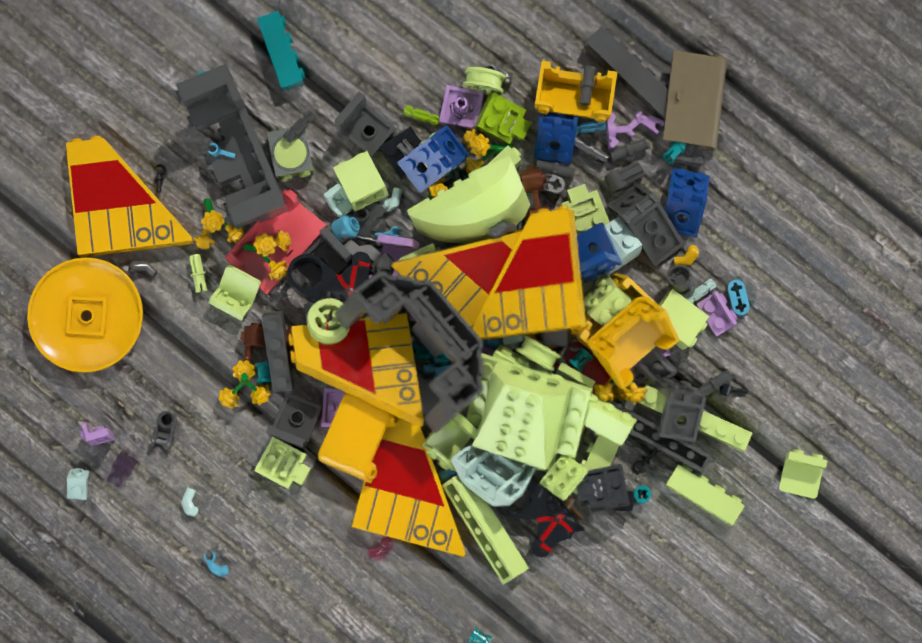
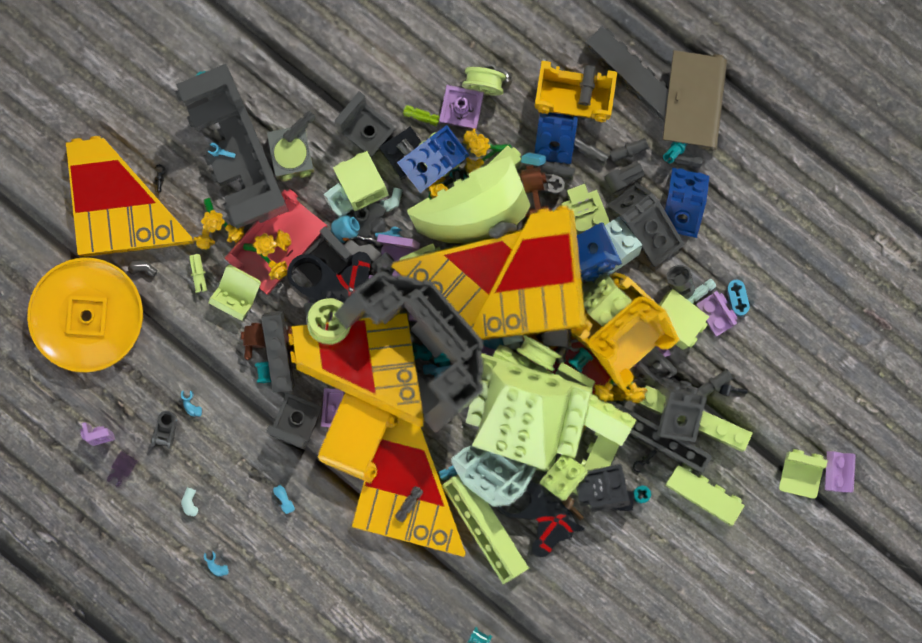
(77, 484): light aqua bracket -> none
(191, 409): none -> medium azure arm
(244, 372): yellow plant -> none
(280, 51): teal brick -> none
(283, 464): yellowish green piece -> none
(286, 506): none -> medium azure arm
(383, 550): clear pink arm -> none
(408, 504): none -> dark grey axle
(449, 441): yellowish green panel -> none
(502, 119): lime piece -> none
(533, 159): none -> medium azure tile
(592, 126): medium azure axle -> none
(612, 129): lavender piece -> none
(688, 258): yellow arm -> none
(840, 472): none -> lavender bracket

